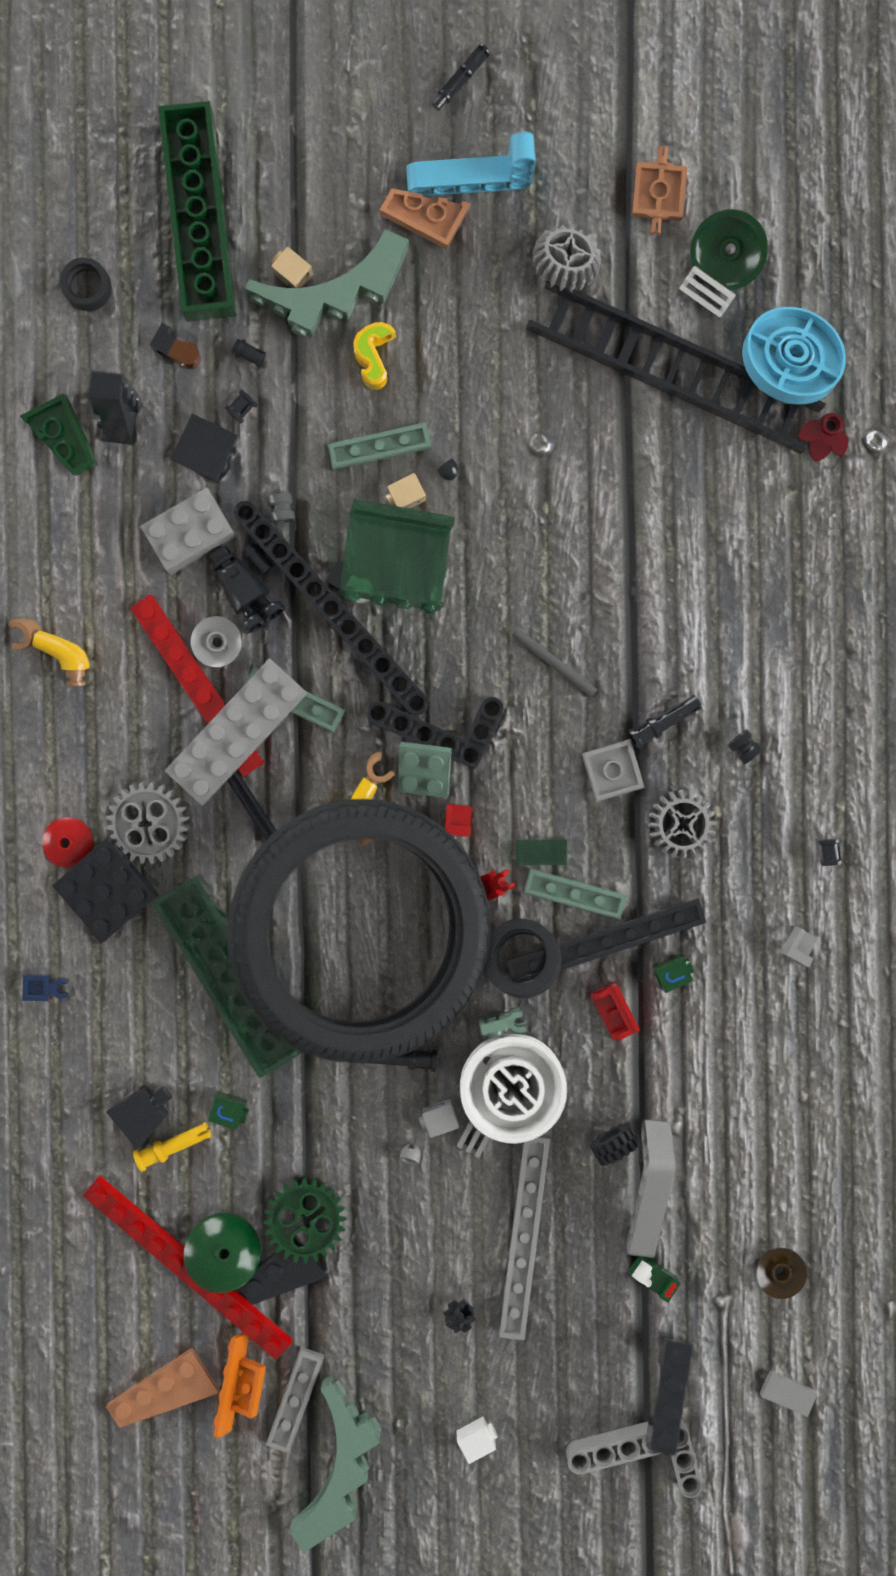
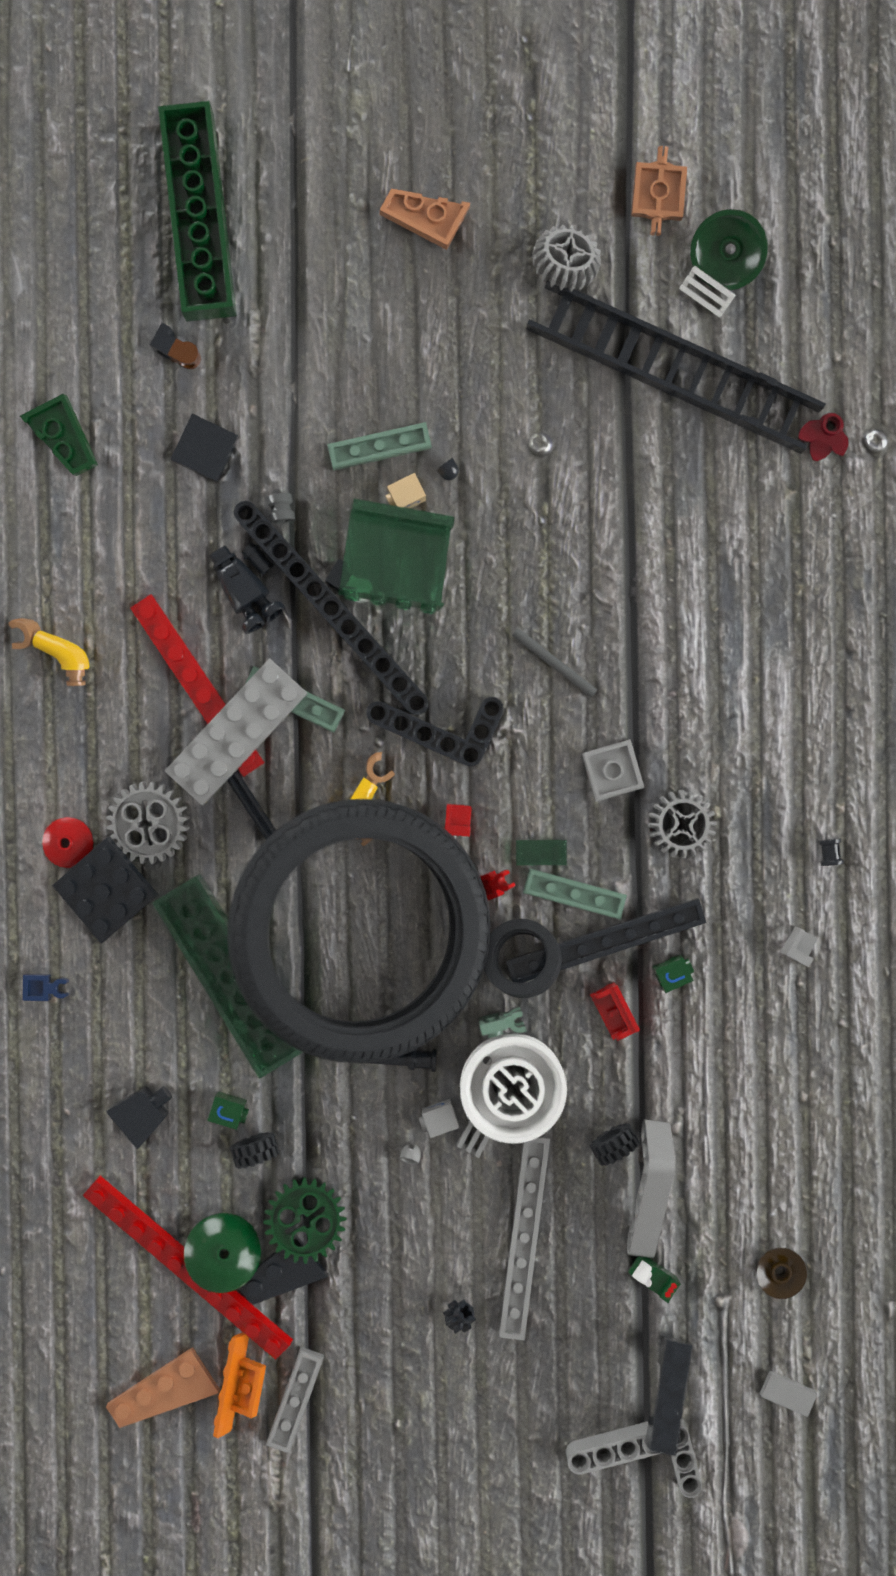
(77, 266): black tyre -> none
(115, 404): black wedge -> none
(161, 1150): yellow pin -> none
(188, 531): light grey brick -> none
(204, 636): light grey dish -> none
(241, 406): black bush -> none
(248, 352): black pin -> none
(254, 1150): none -> black tyre
(291, 268): tan brick -> none
(307, 305): sand green arch -> none
(335, 1504): sand green arch -> none
(366, 354): yellow animal -> none
(424, 769): sand green plate -> none
(461, 76): black piece -> none
(476, 174): medium azure beam -> none
(476, 1439): white brick -> none
(655, 726): black pin -> none
(742, 742): black wheel -> none
(794, 355): medium azure piece -> none

